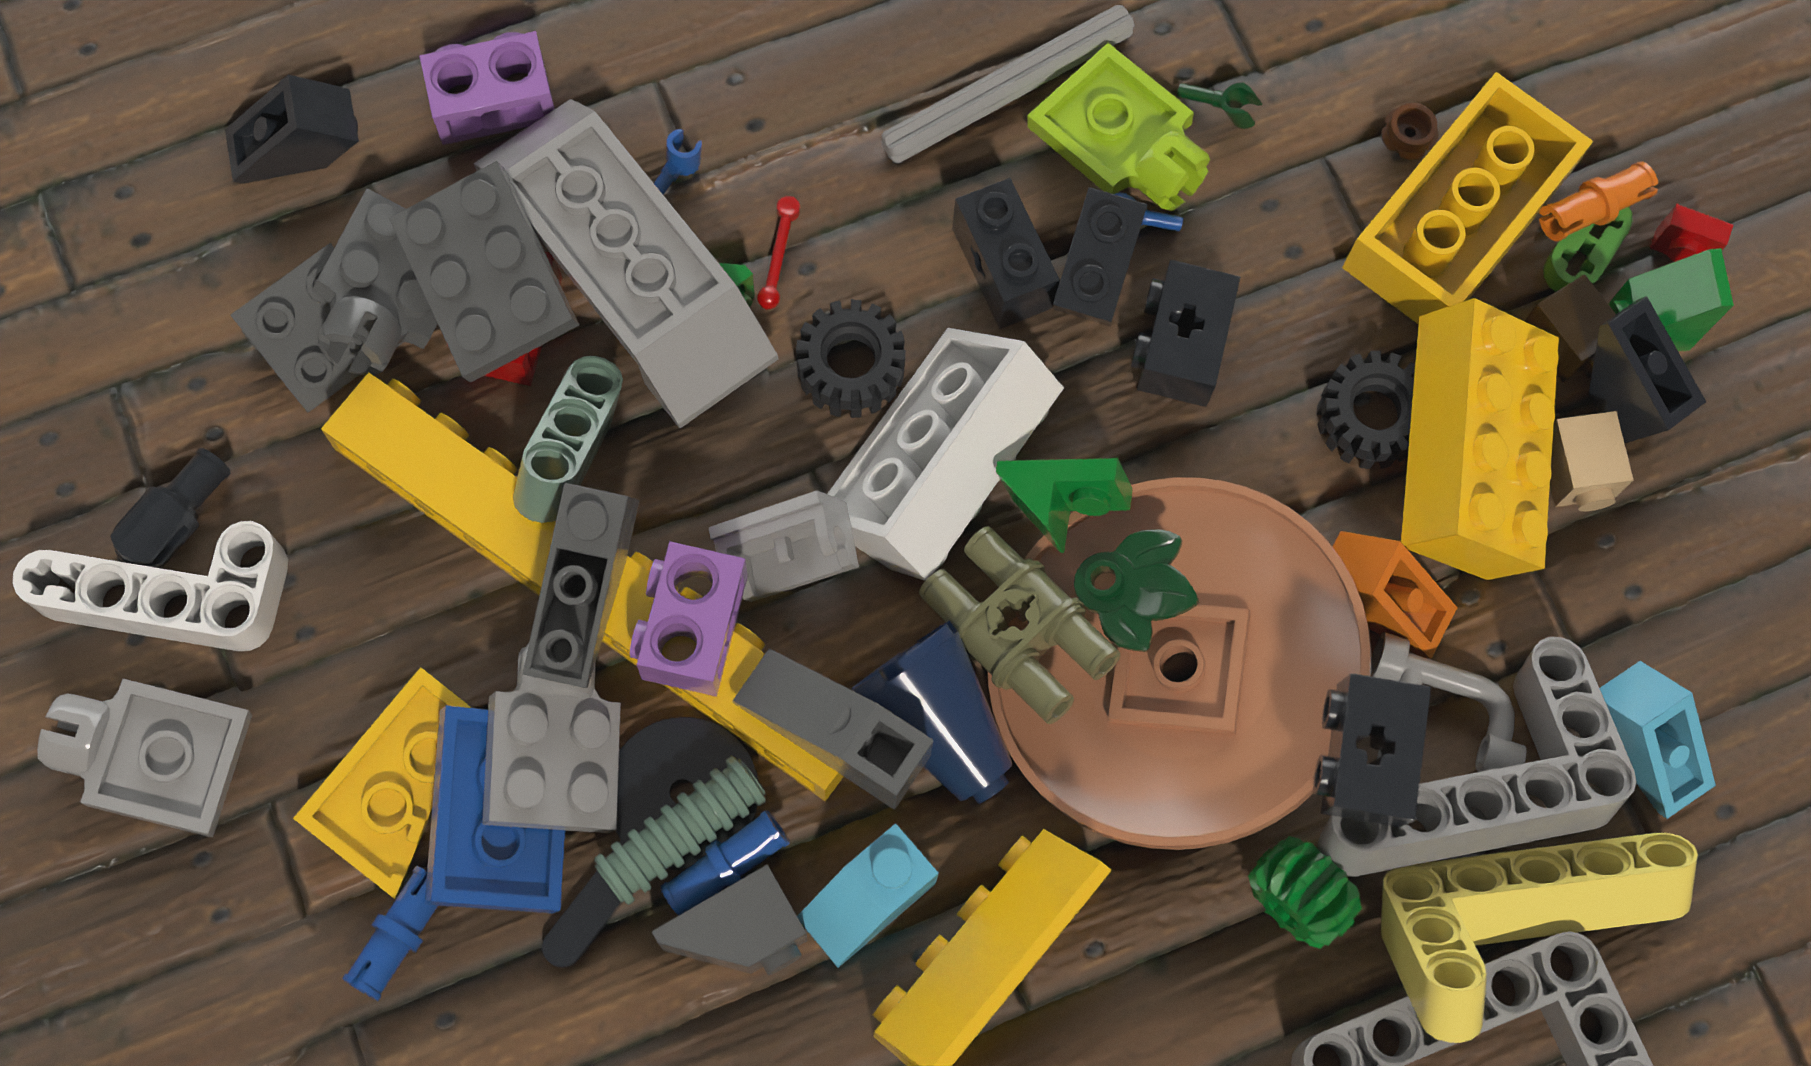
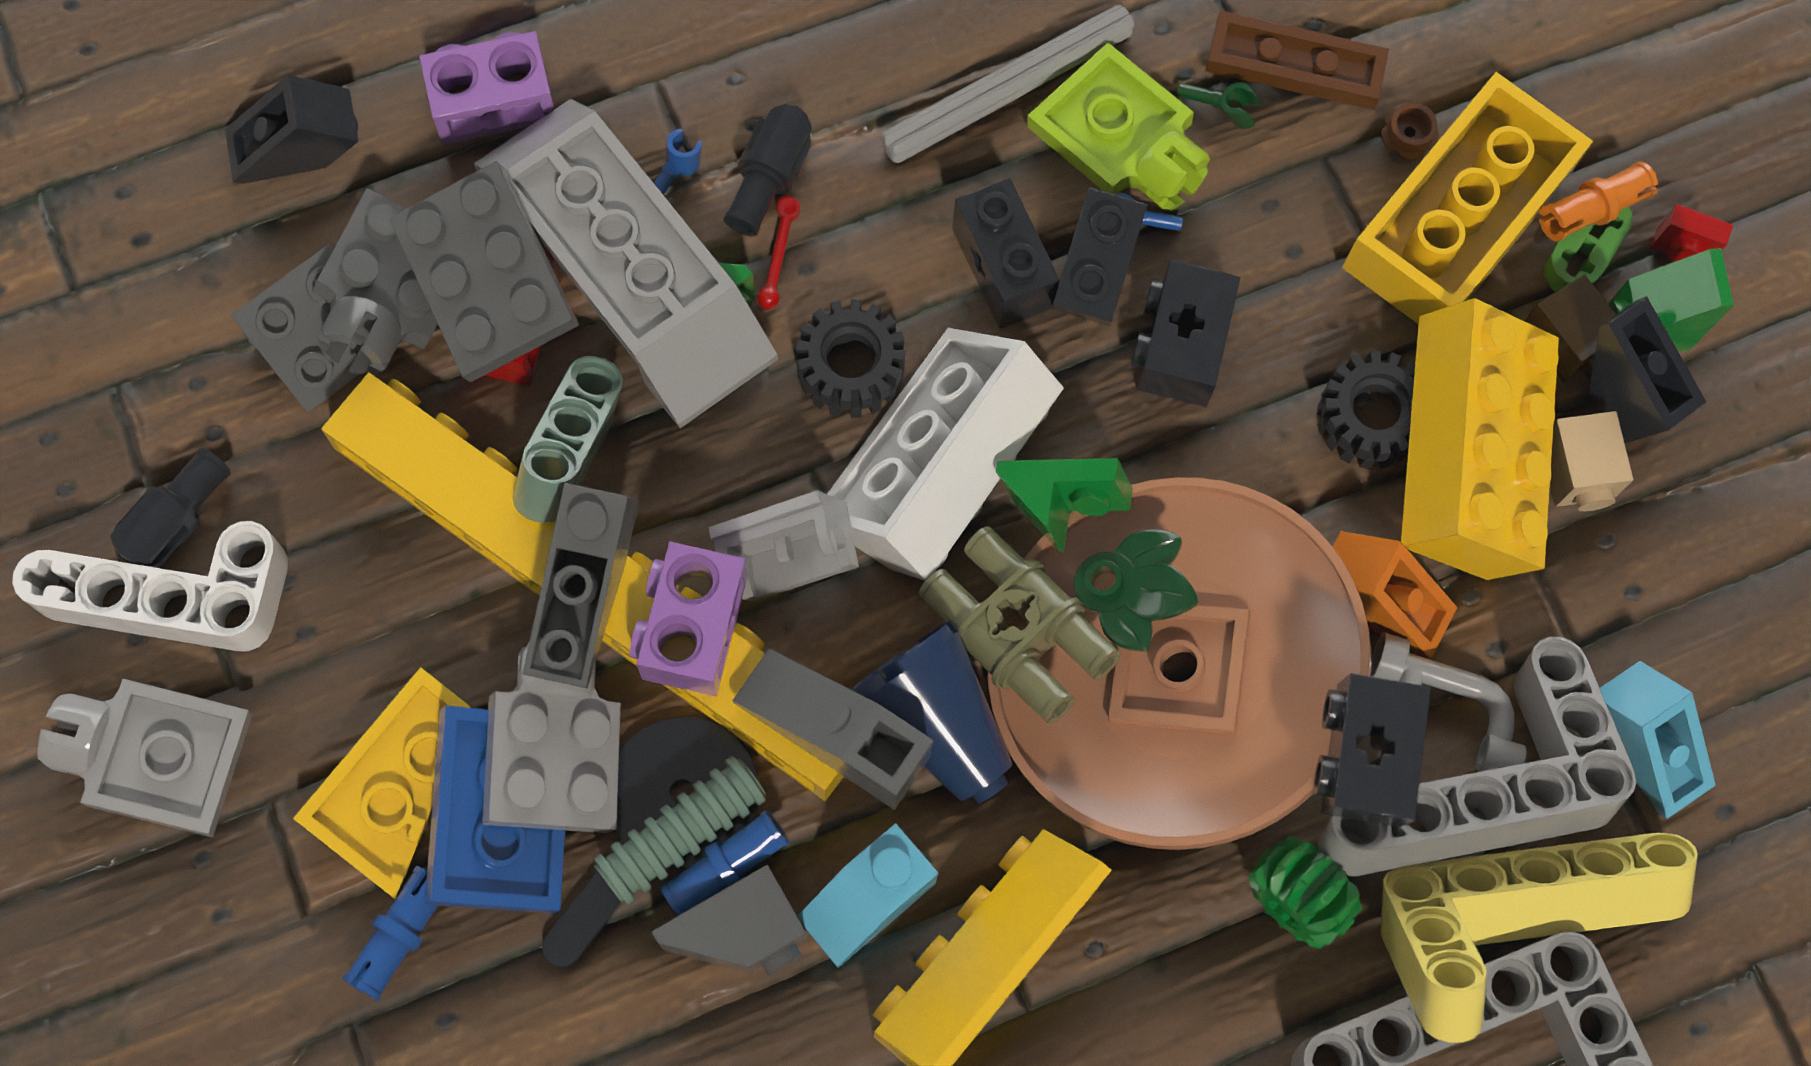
(769, 166): none -> black arm
(1297, 60): none -> reddish brown plate

